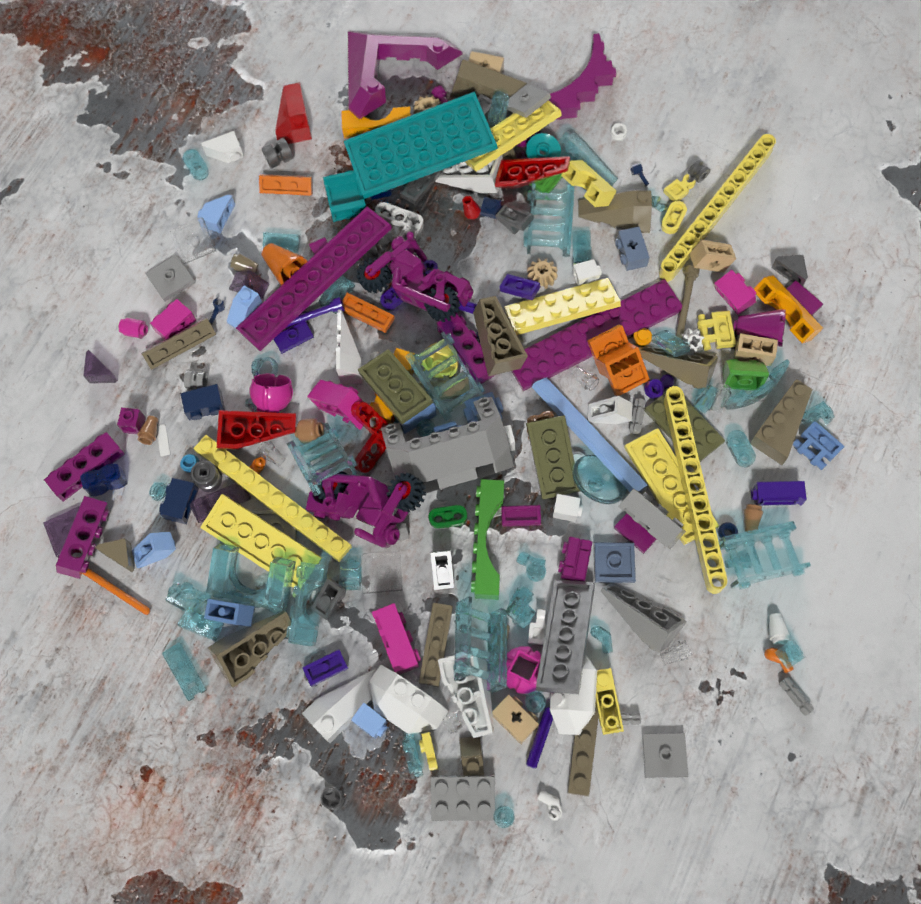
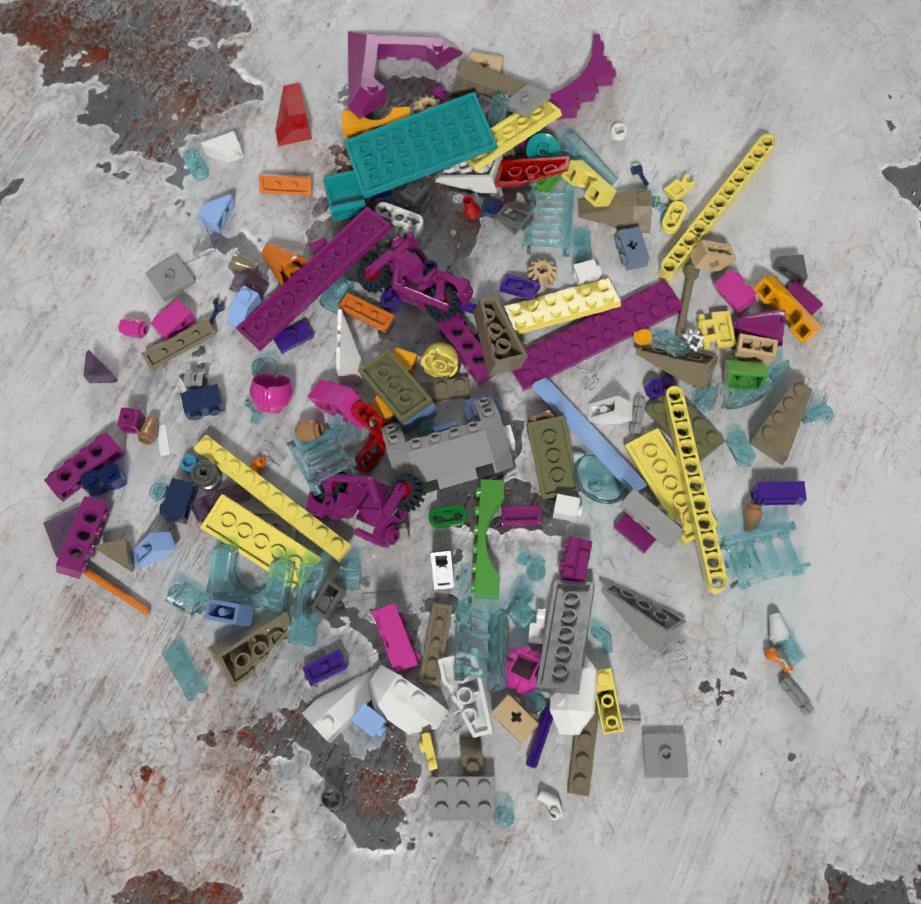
(200, 626): clear light blue slope -> none
(246, 428): red wedge -> none
(276, 153): flat silver wheel -> none
(287, 241): clear light blue slope -> none
(334, 306): dark purple piece -> none
(410, 747): clear light blue plate -> none
(436, 392): clear light blue fence -> none
(614, 562): sand blue plate -> none
(618, 360): orange bracket -> none
(699, 171): flat silver wheel -> none
(727, 526): dark blue plate -> none
(822, 441): medium blue plate -> none

